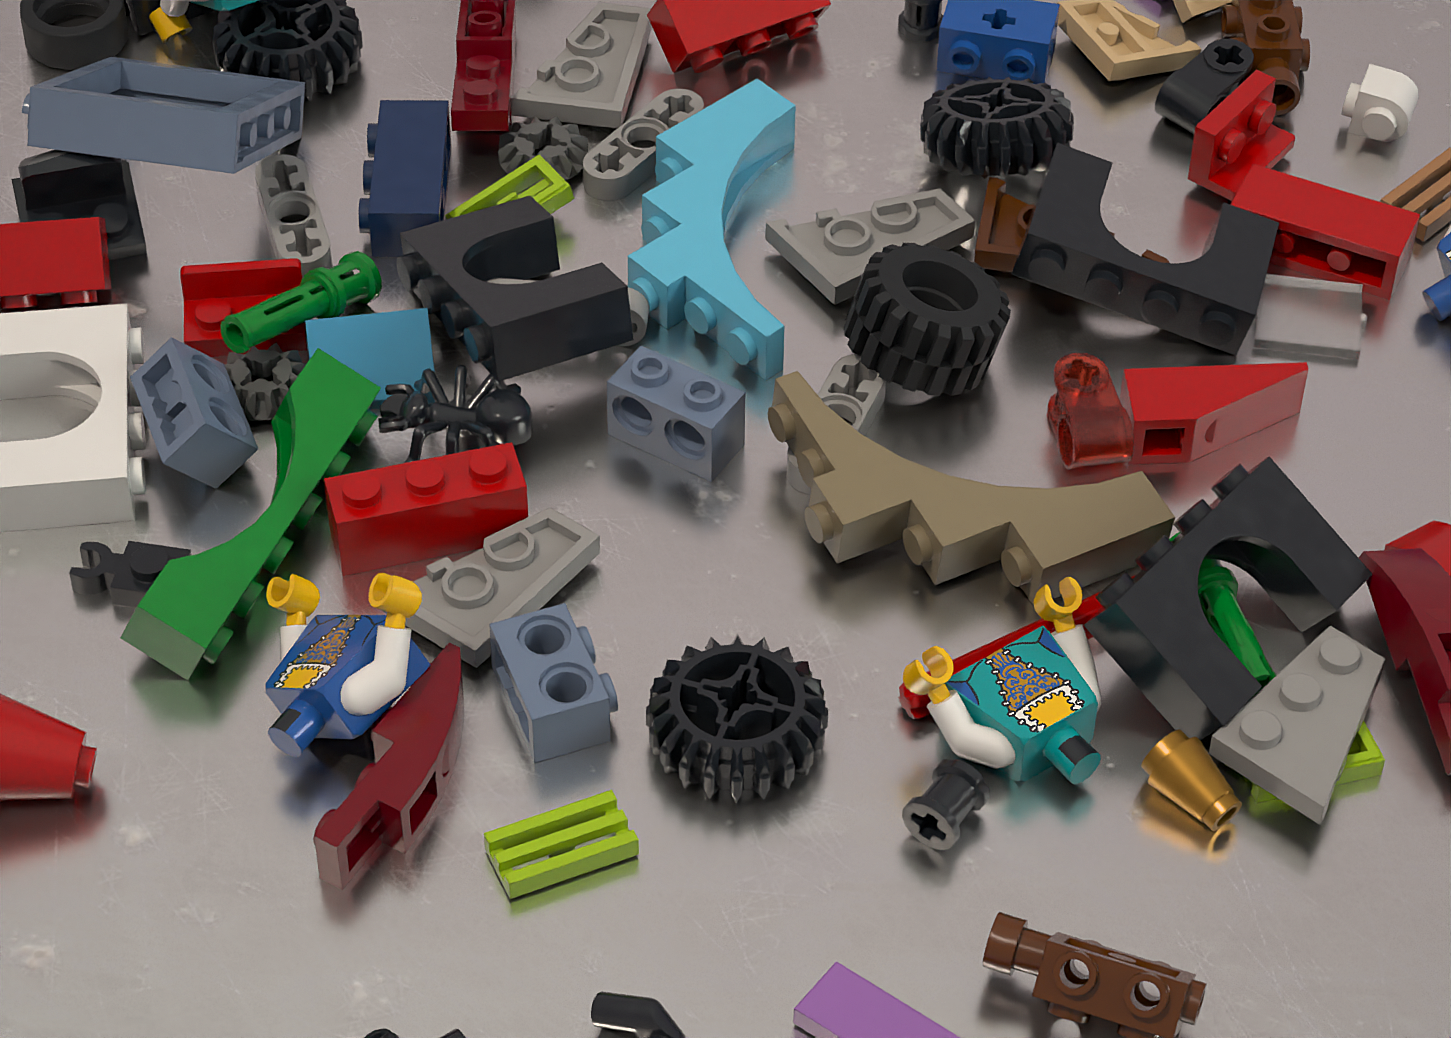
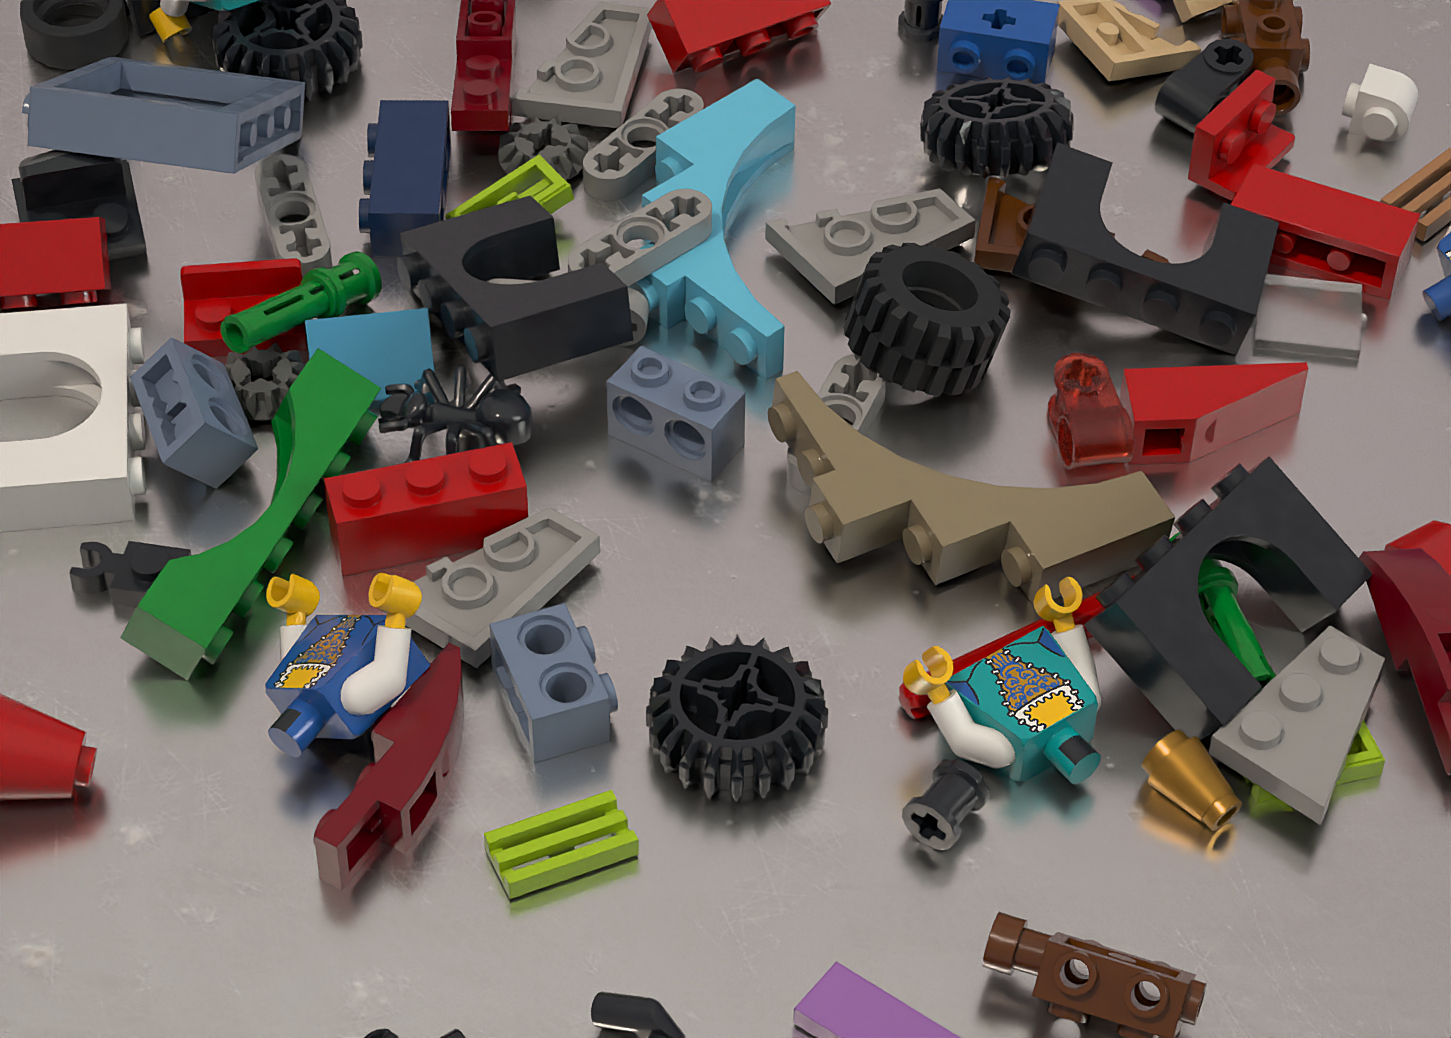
(672, 222): none -> light grey beam

